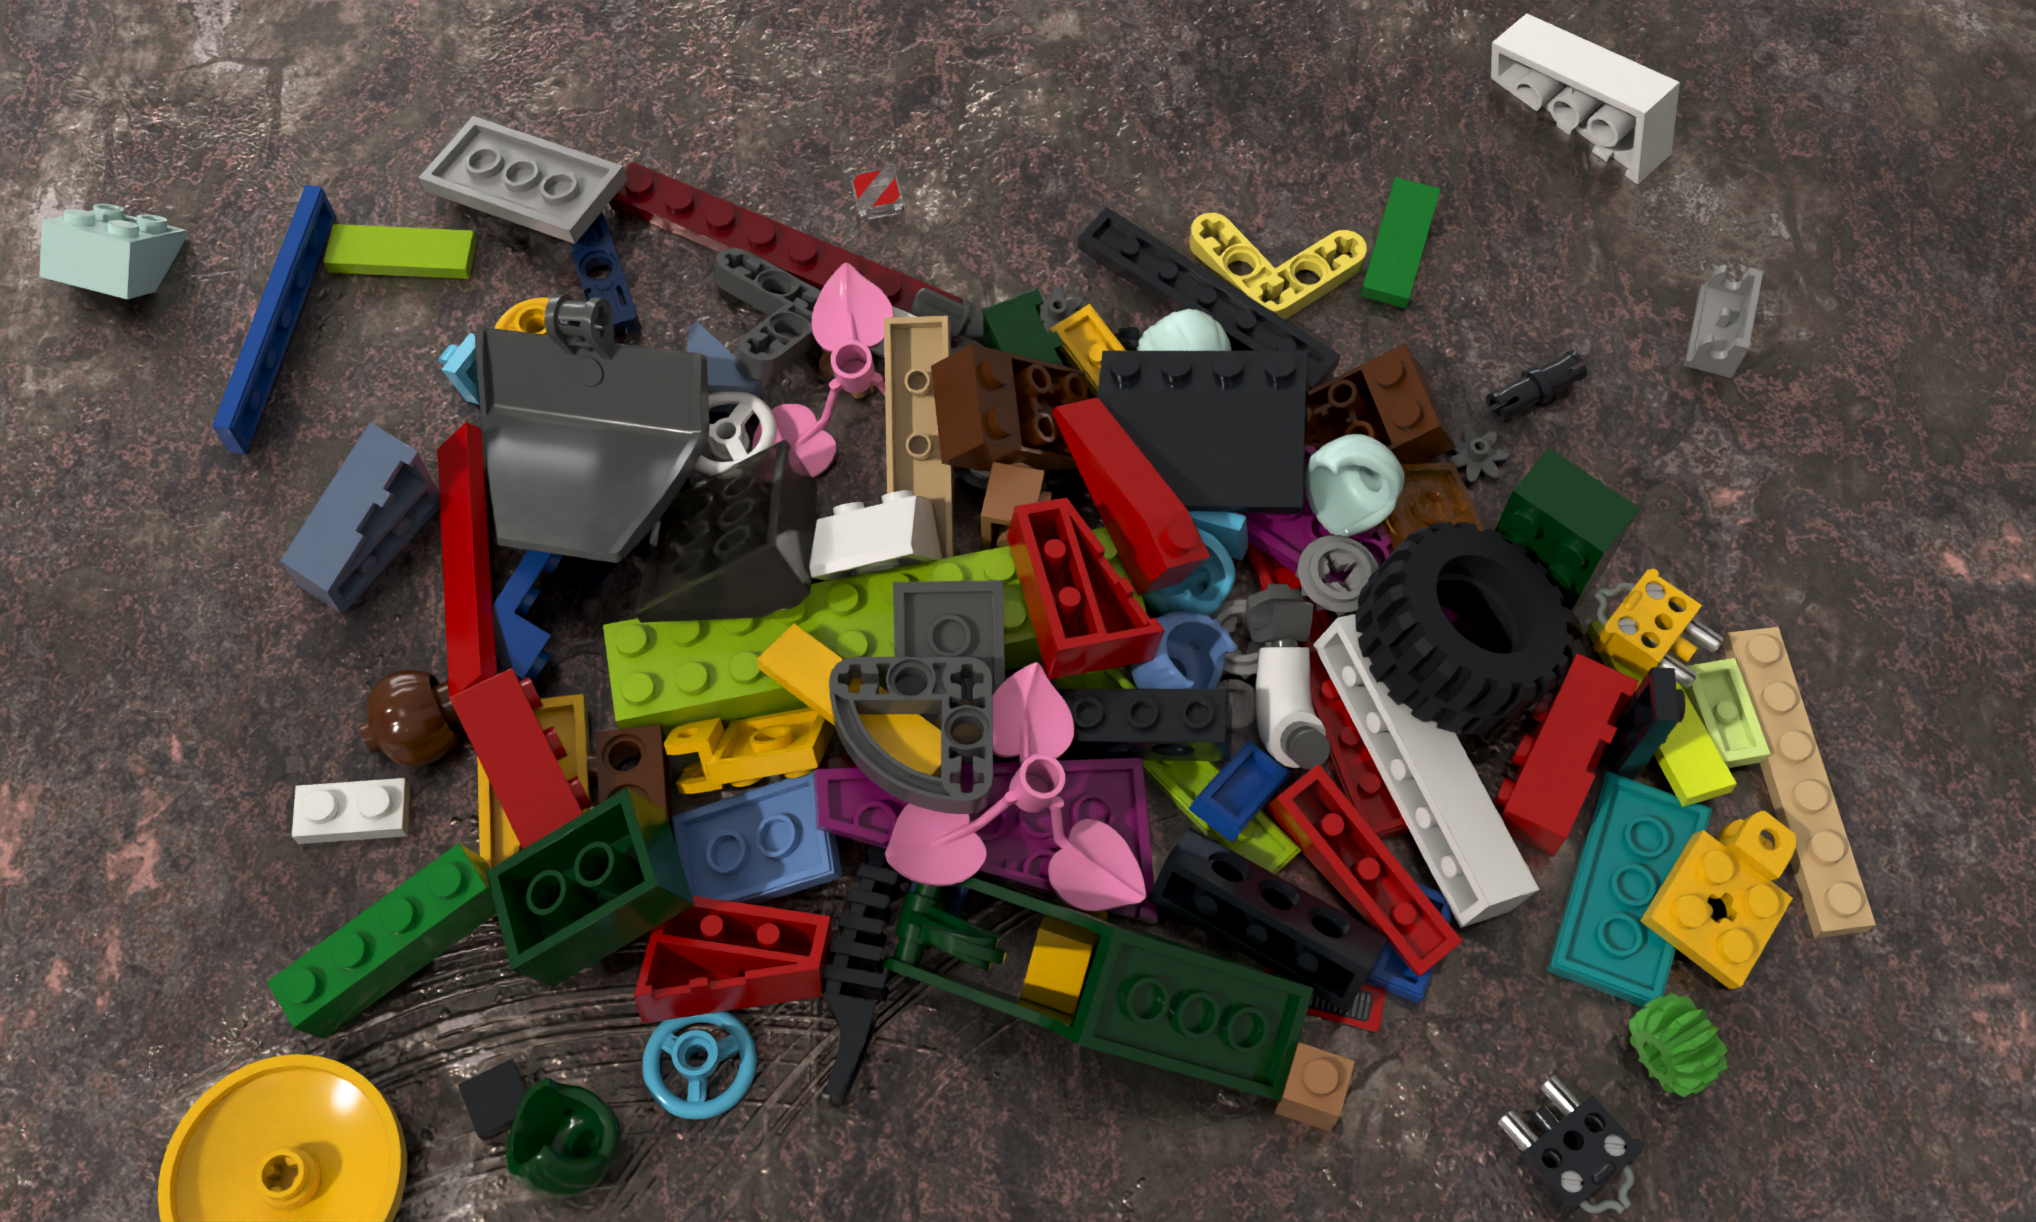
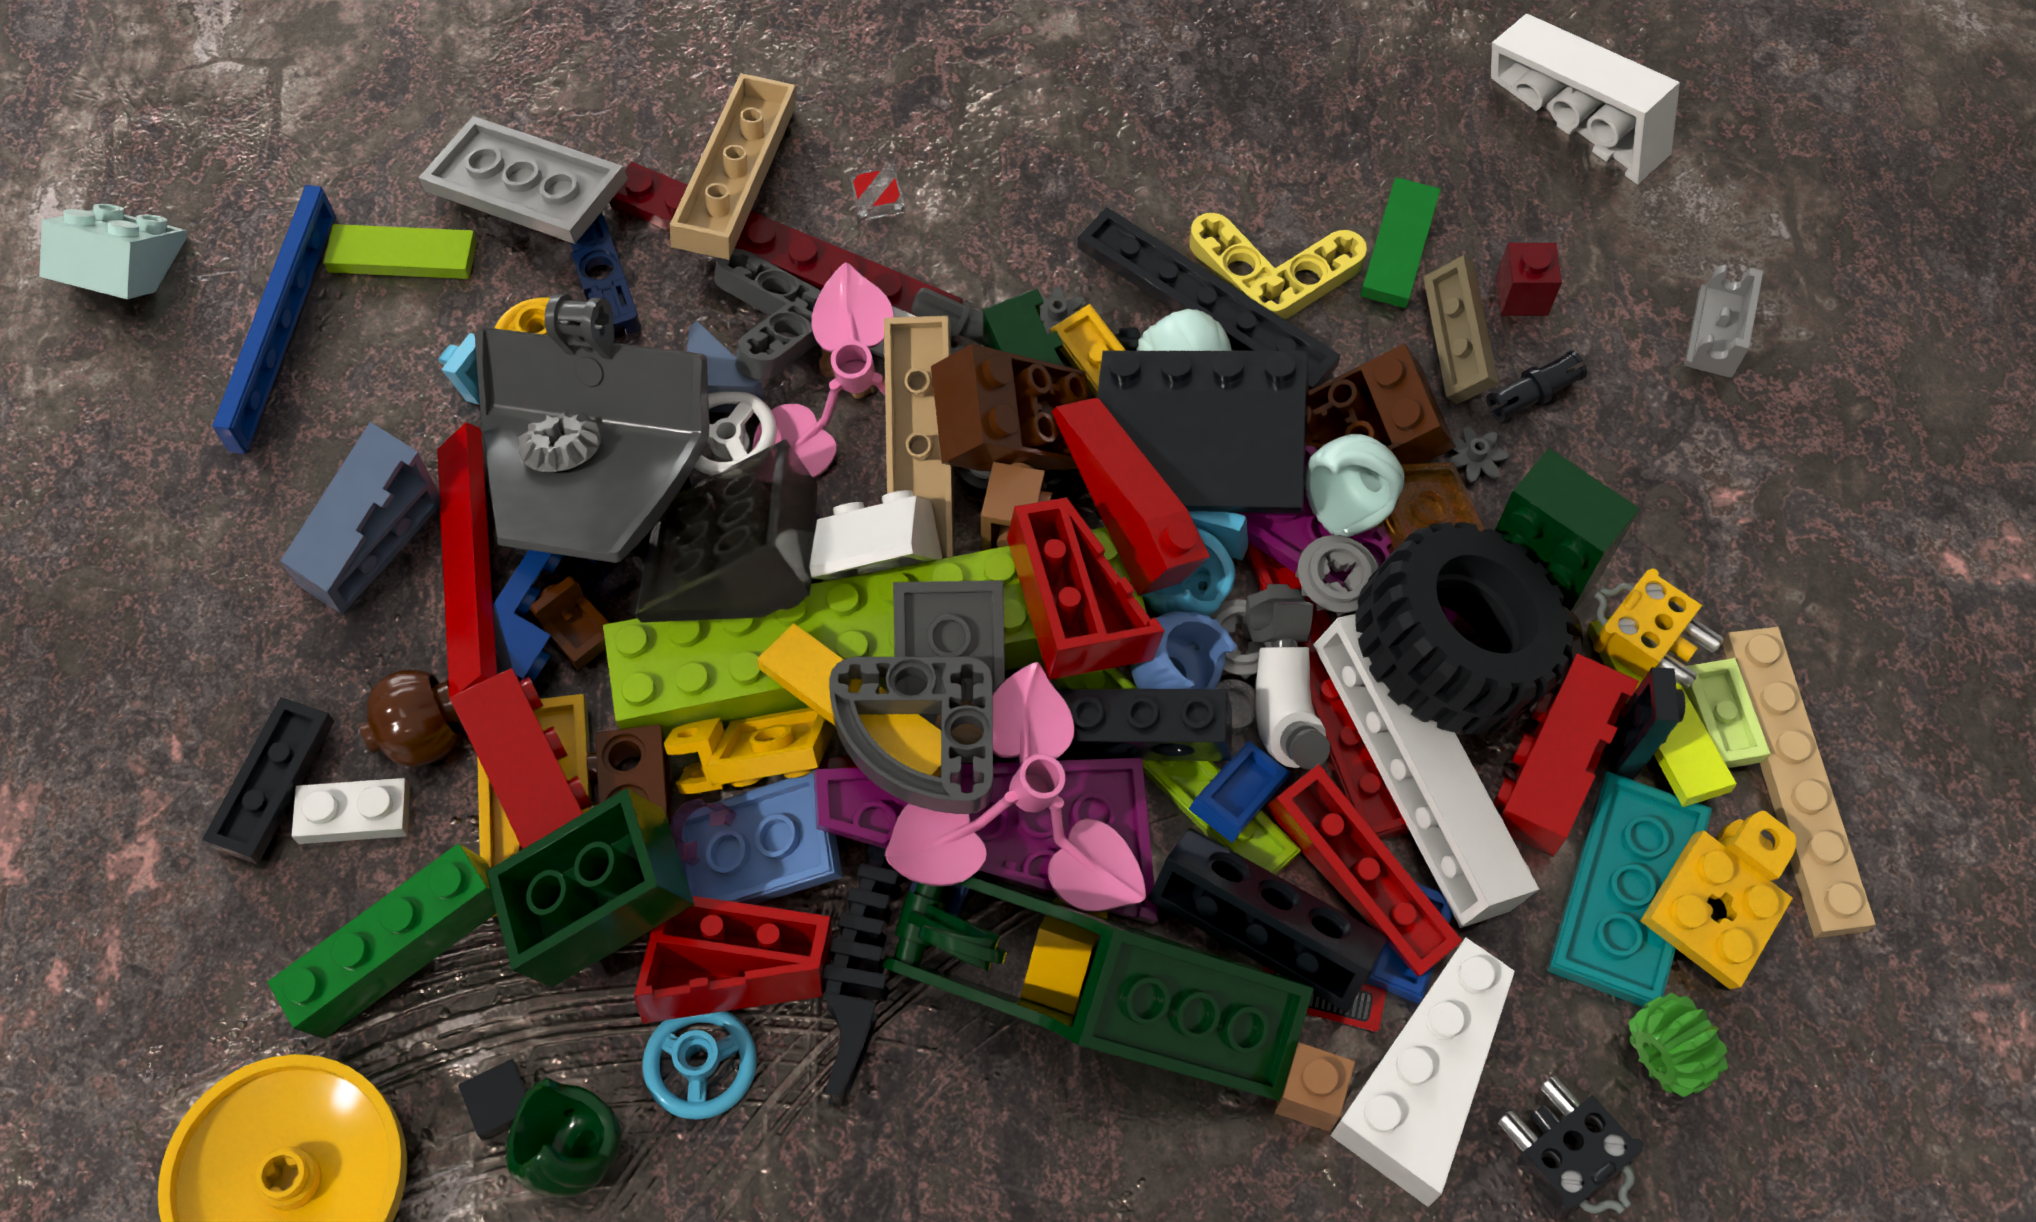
(268, 780): none -> black plate
(570, 621): none -> reddish brown bracket
(576, 442): none -> light grey gear
(688, 851): none -> piece
(733, 167): none -> tan piece
(1424, 1086): none -> white wedge
(1460, 330): none -> dark tan plate
(1528, 279): none -> dark red brick

